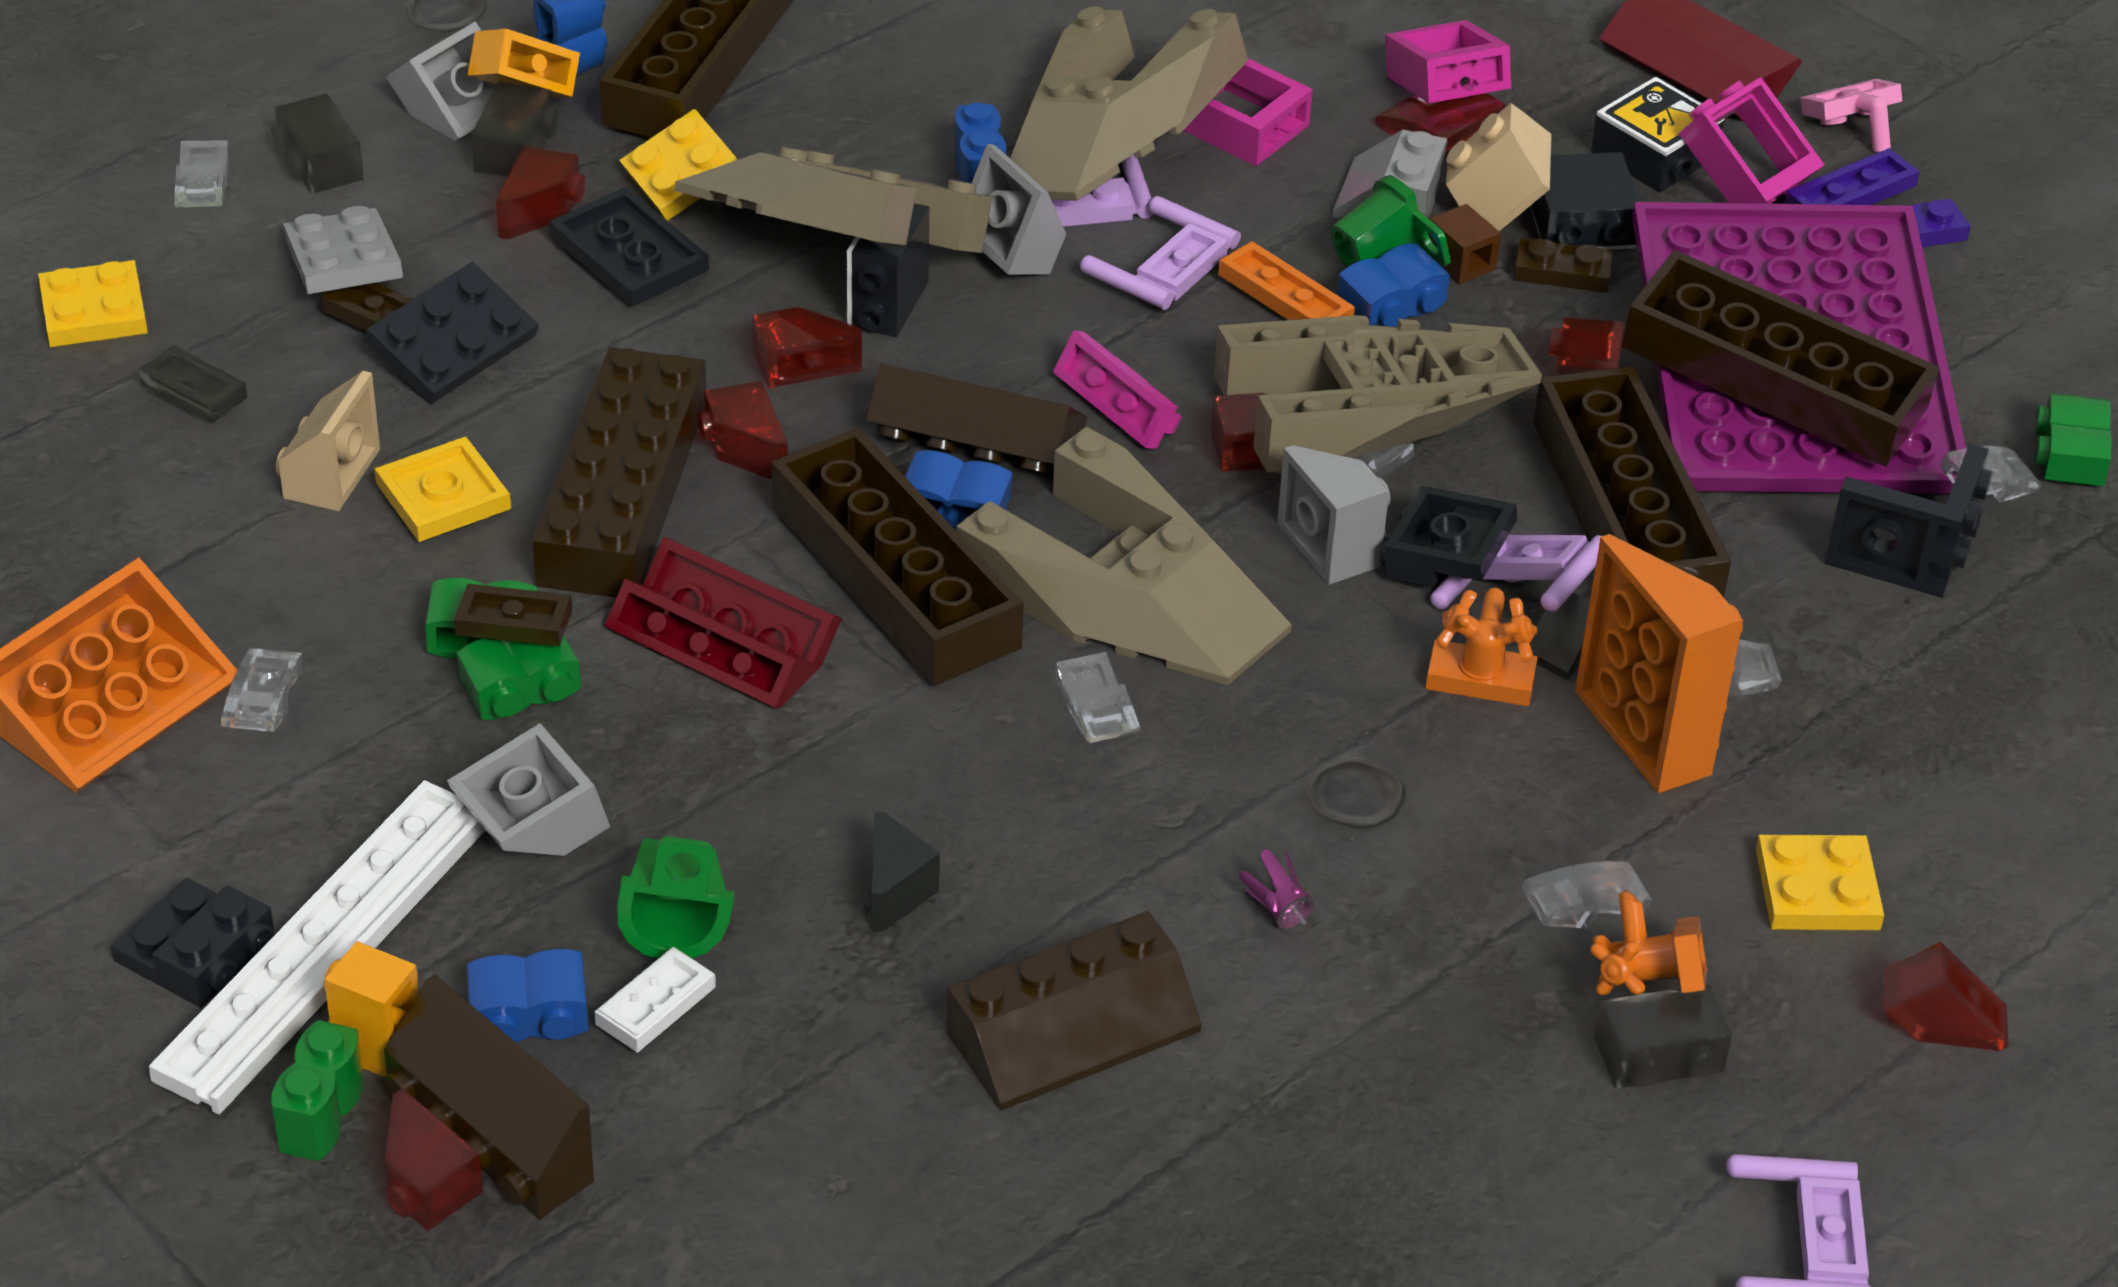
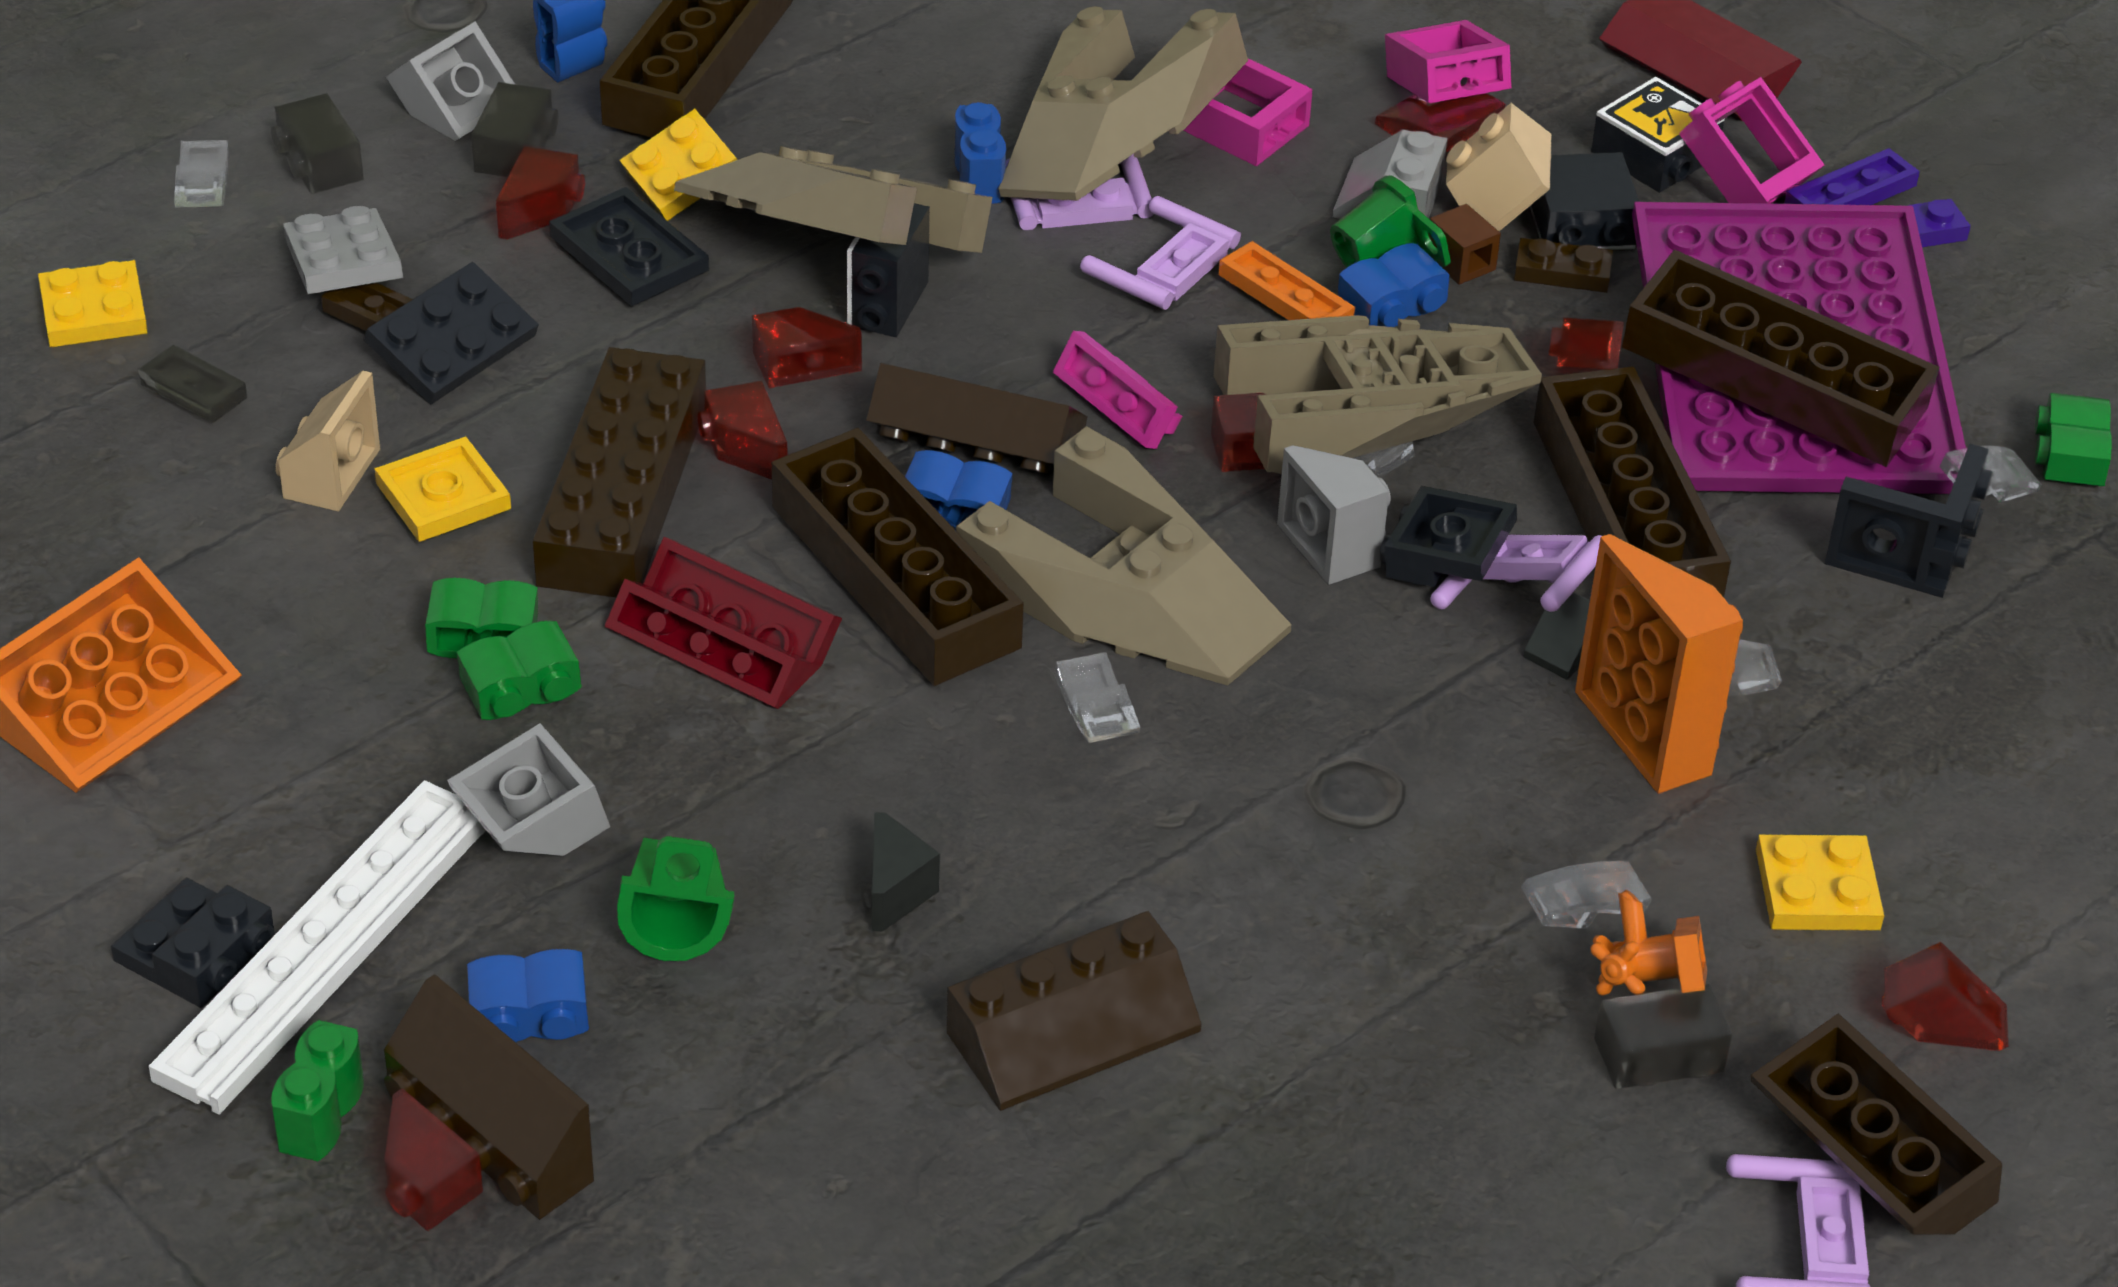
(261, 690): clear slope -> none
(372, 995): light orange brick -> none
(513, 614): dark brown plate -> none
(524, 61): light orange brick -> none
(655, 999): white plate -> none
(1022, 222): light grey slope -> none
(1289, 903): flat silver piece -> none
(1482, 664): orange piece -> none
(1862, 98): bright pink plate -> none
(1883, 1129): none -> dark brown slope

